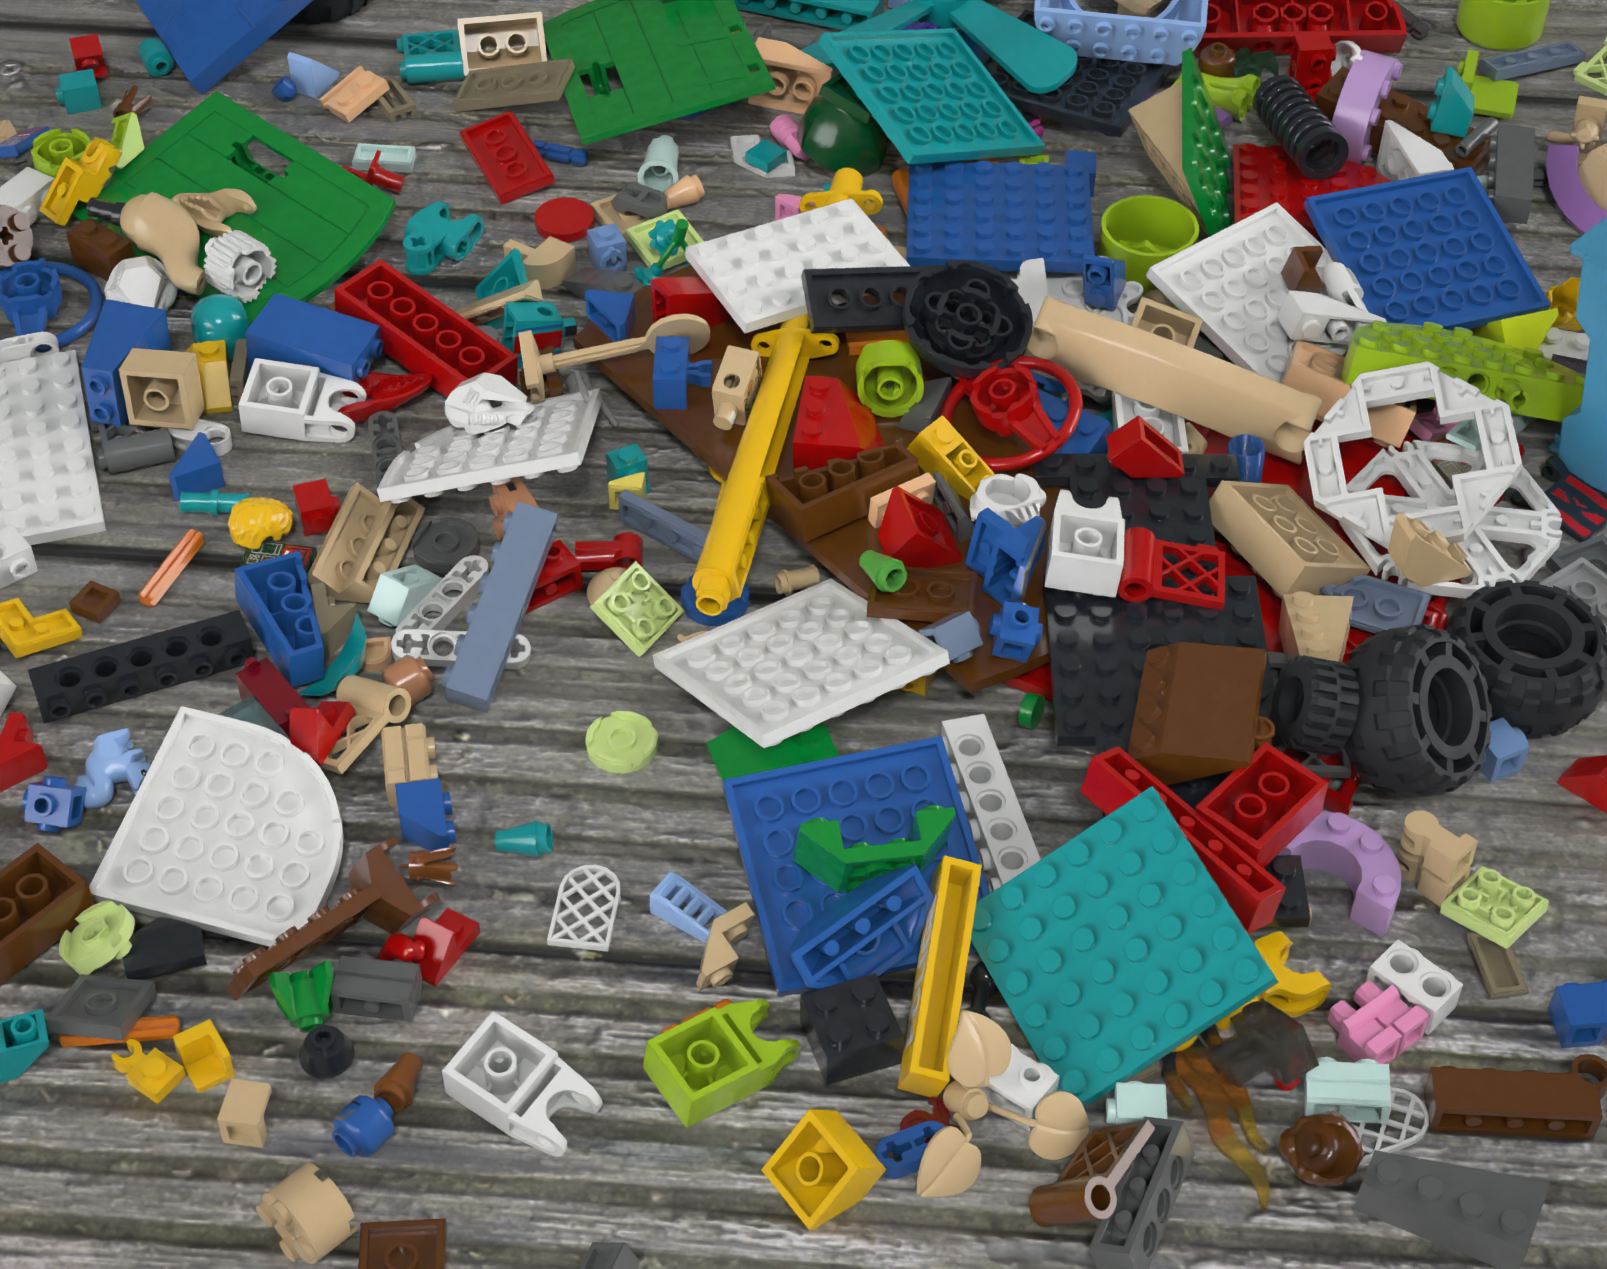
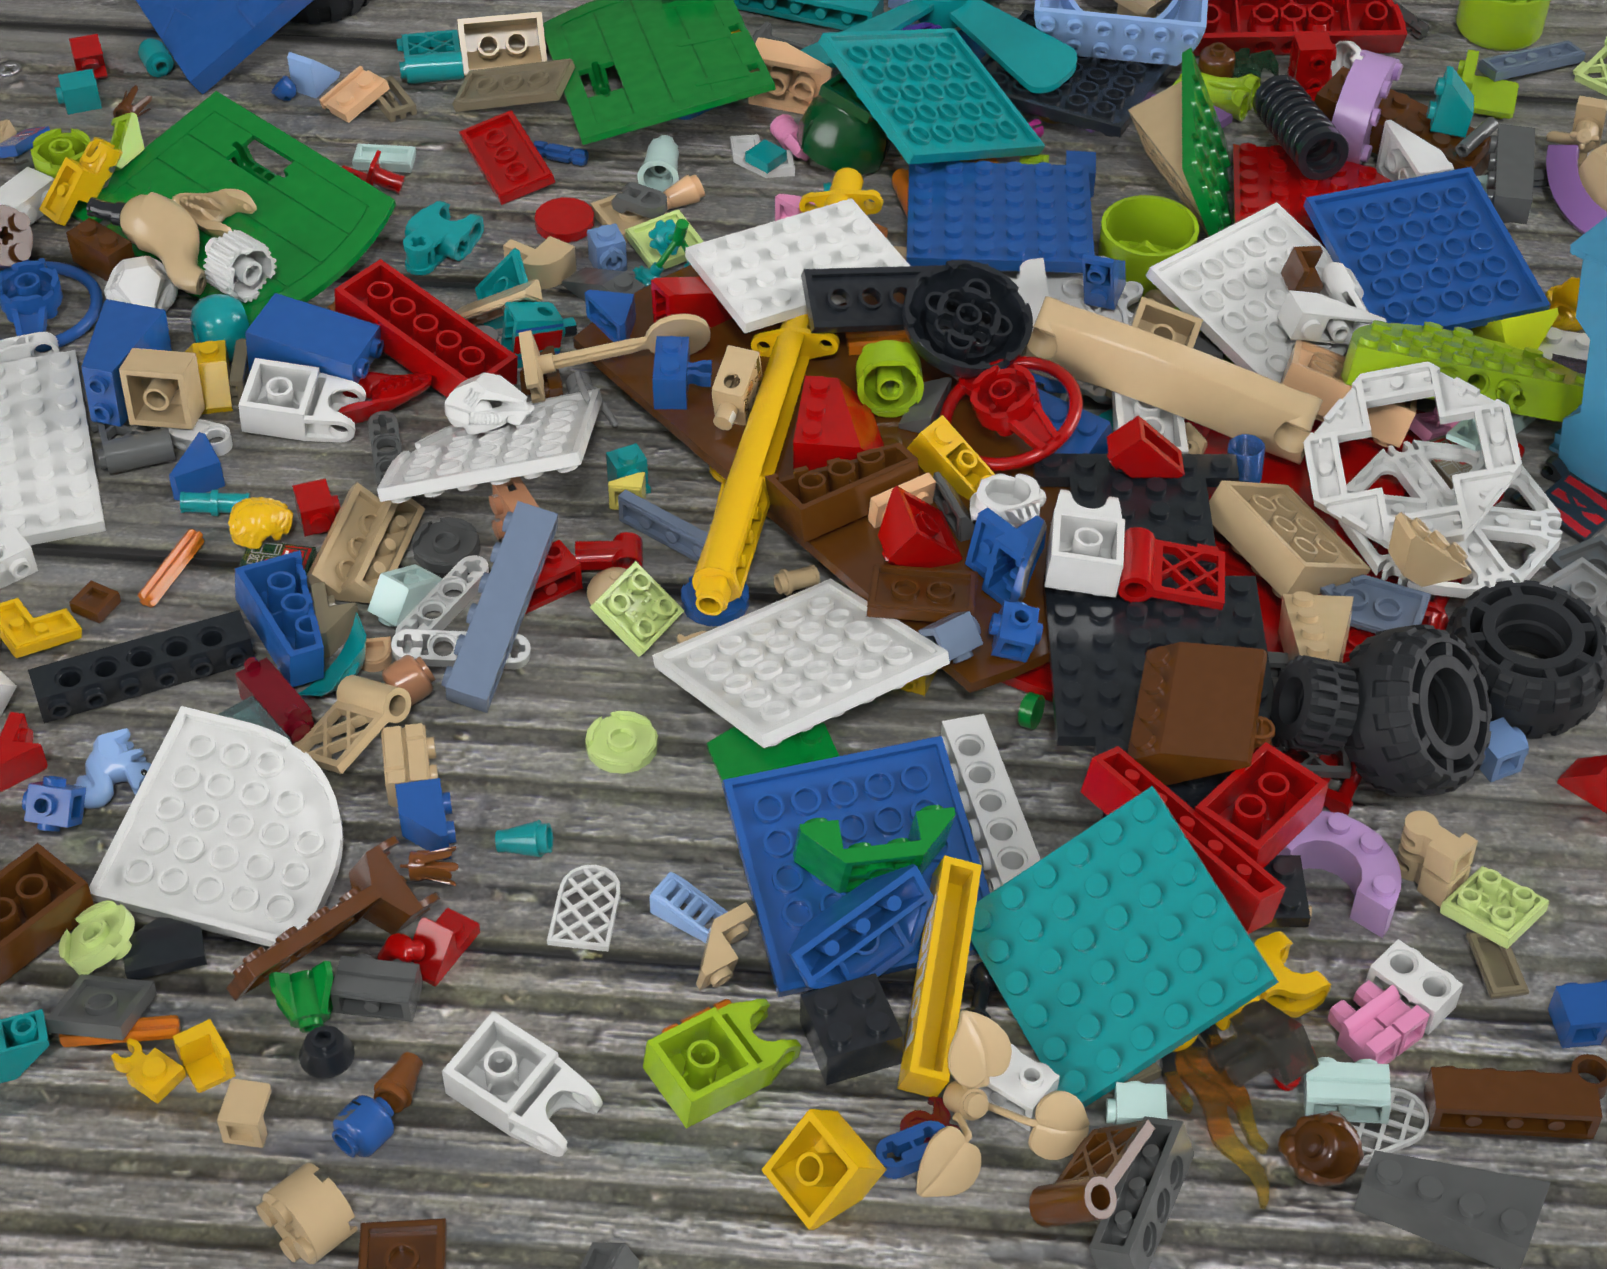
(319, 728): red slope -> none
(884, 571): bright green cone -> none

